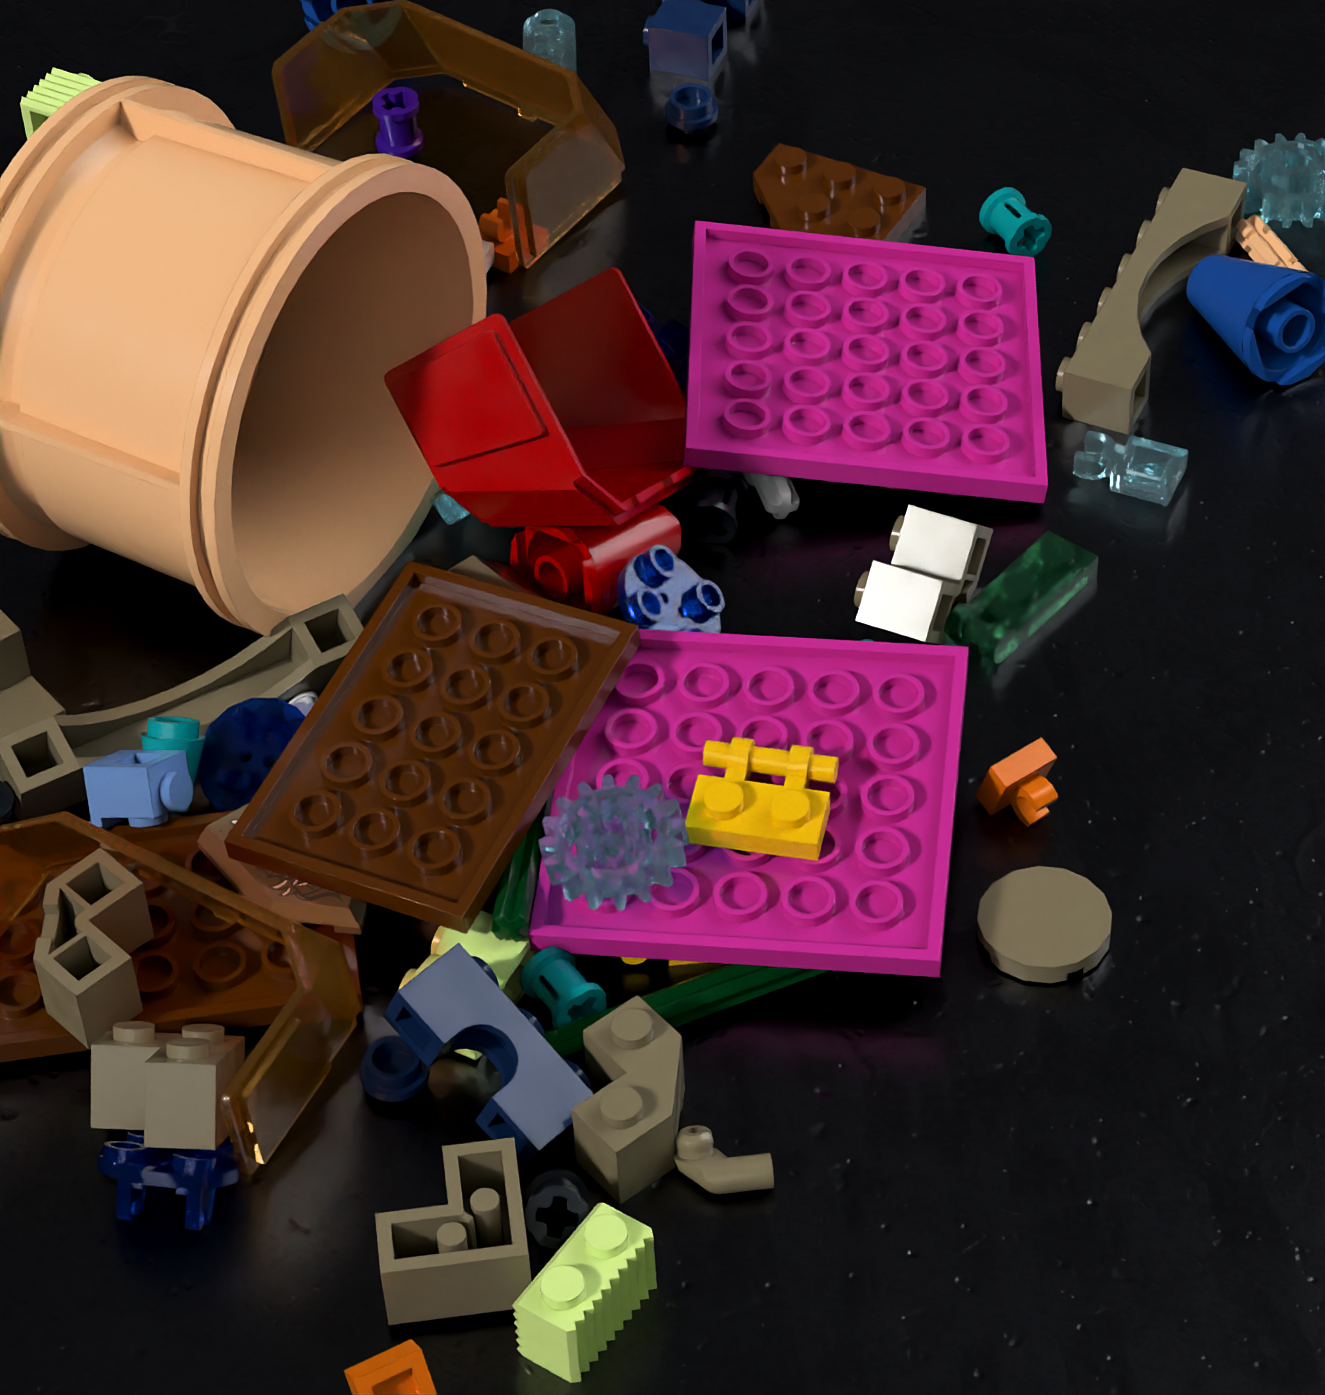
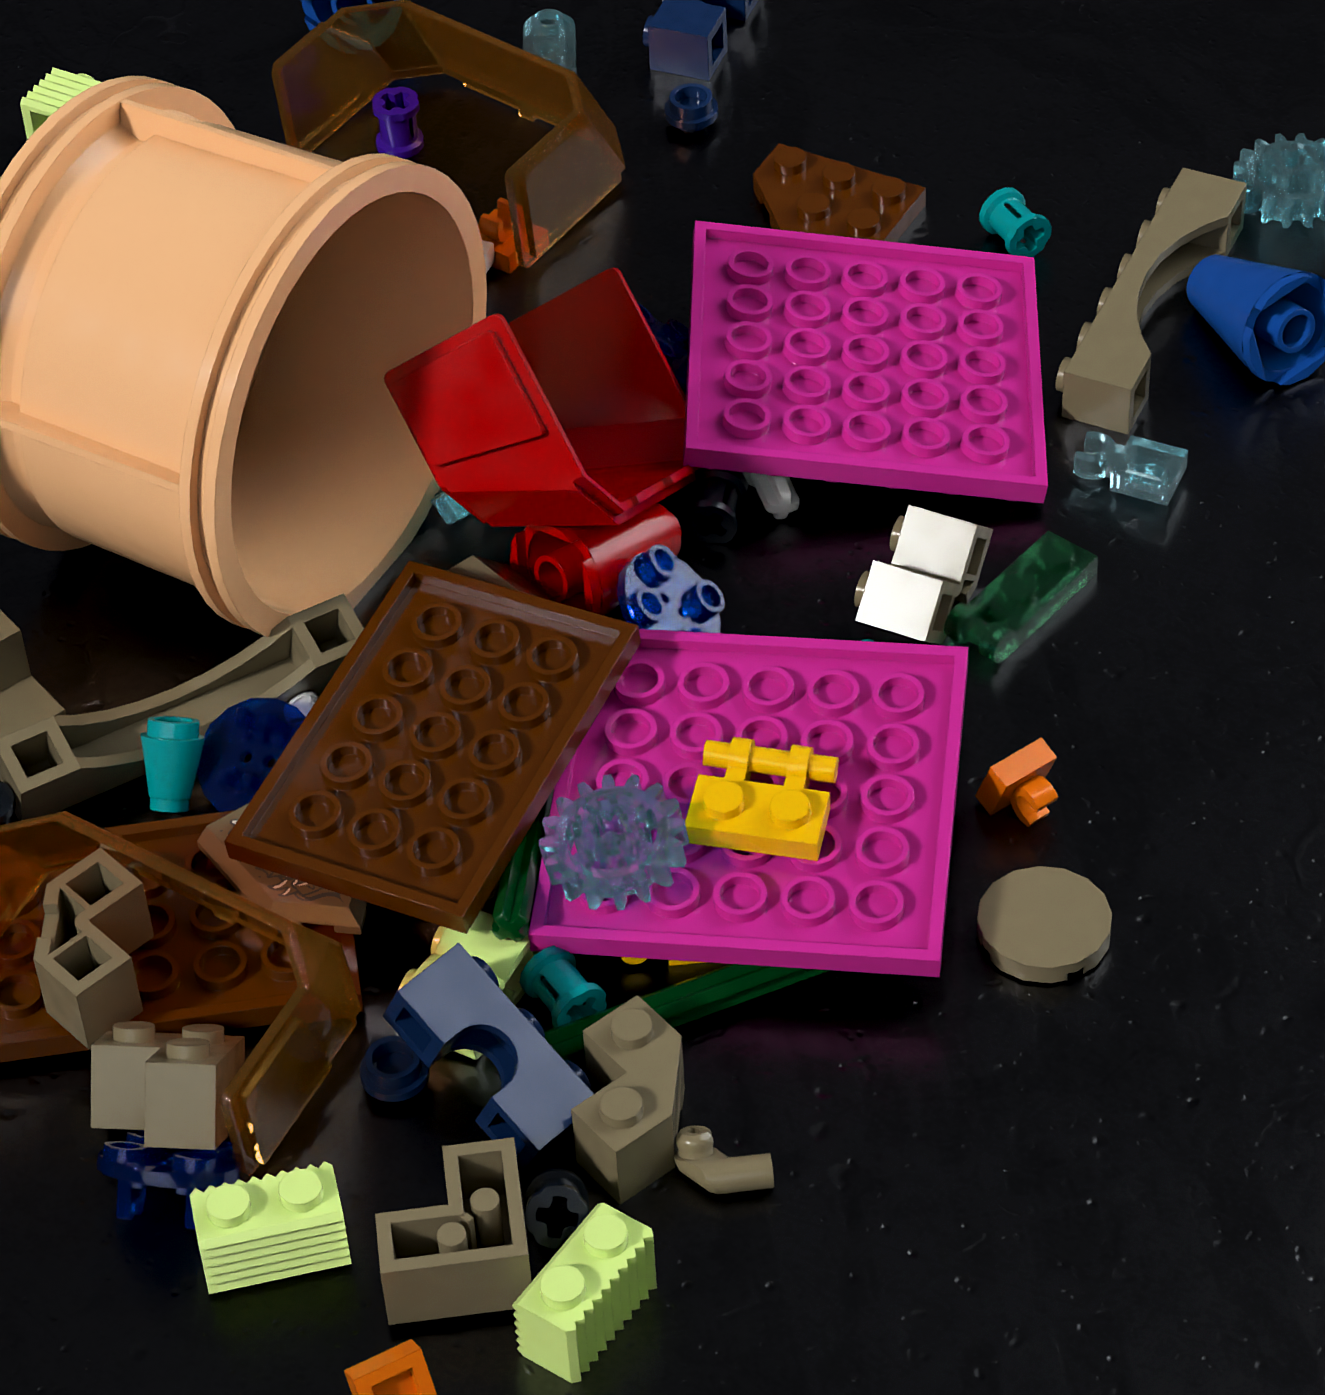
(137, 787): medium blue brick -> none
(270, 1228): none -> yellowish green brick
(1264, 244): light nougat axle -> none

